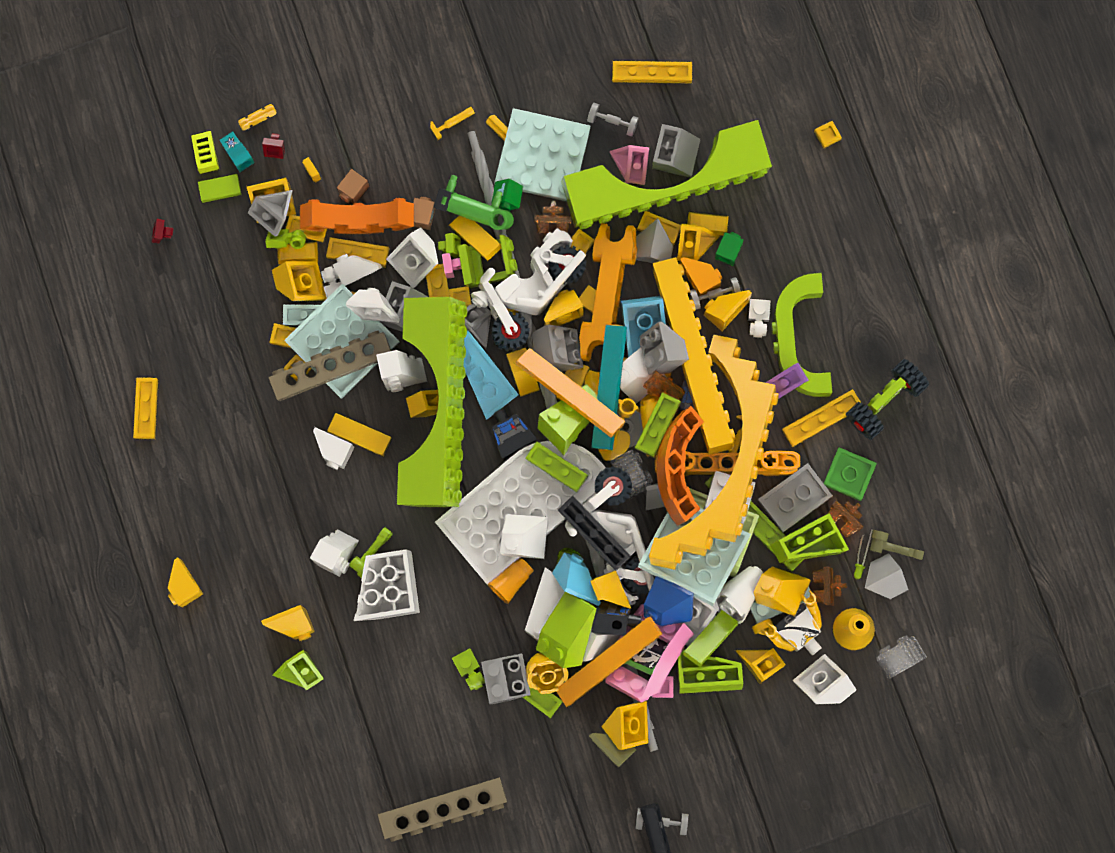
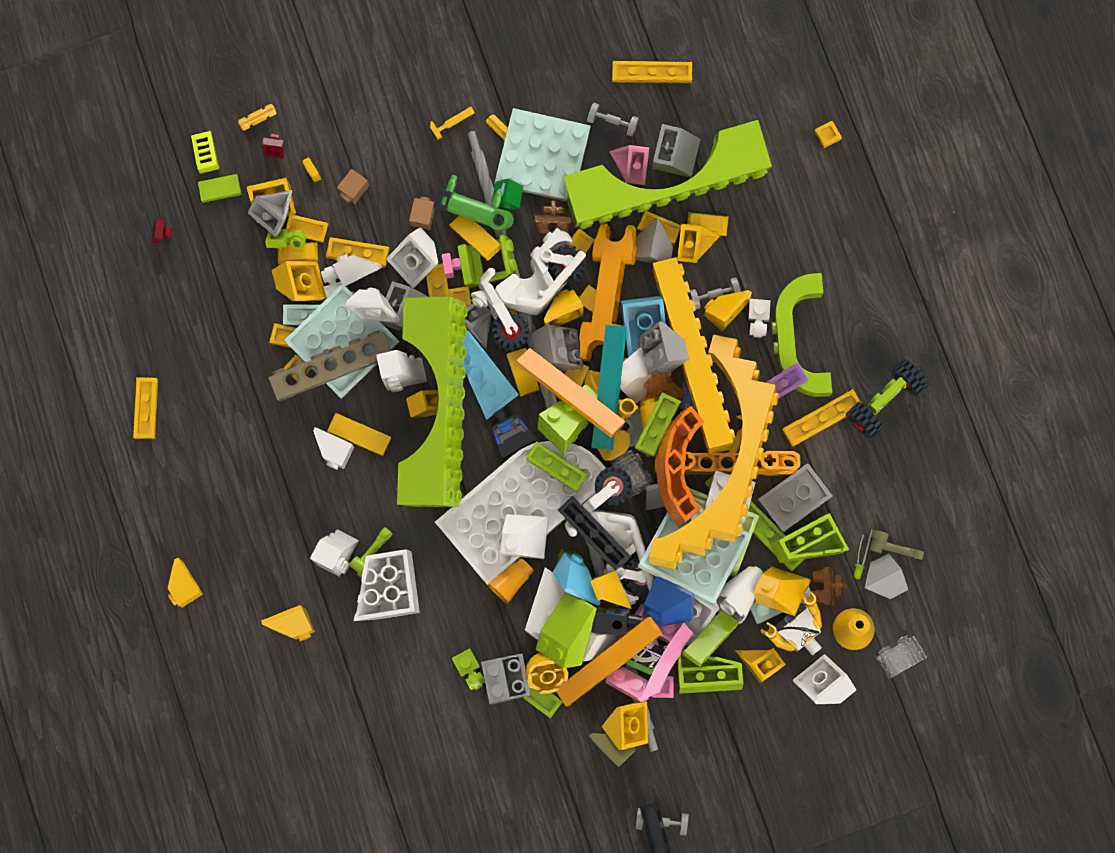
(236, 151): teal leg -> none
(300, 671): lime slope -> none
(357, 217): orange brick -> none
(389, 819): dark tan brick -> none
(450, 245): lime tile -> none
(701, 275): light orange slope -> none
(729, 248): green brick -> none
(762, 625): yellow tile -> none
(849, 474): bright green tile -> none
(852, 525): clear orange hips -> none

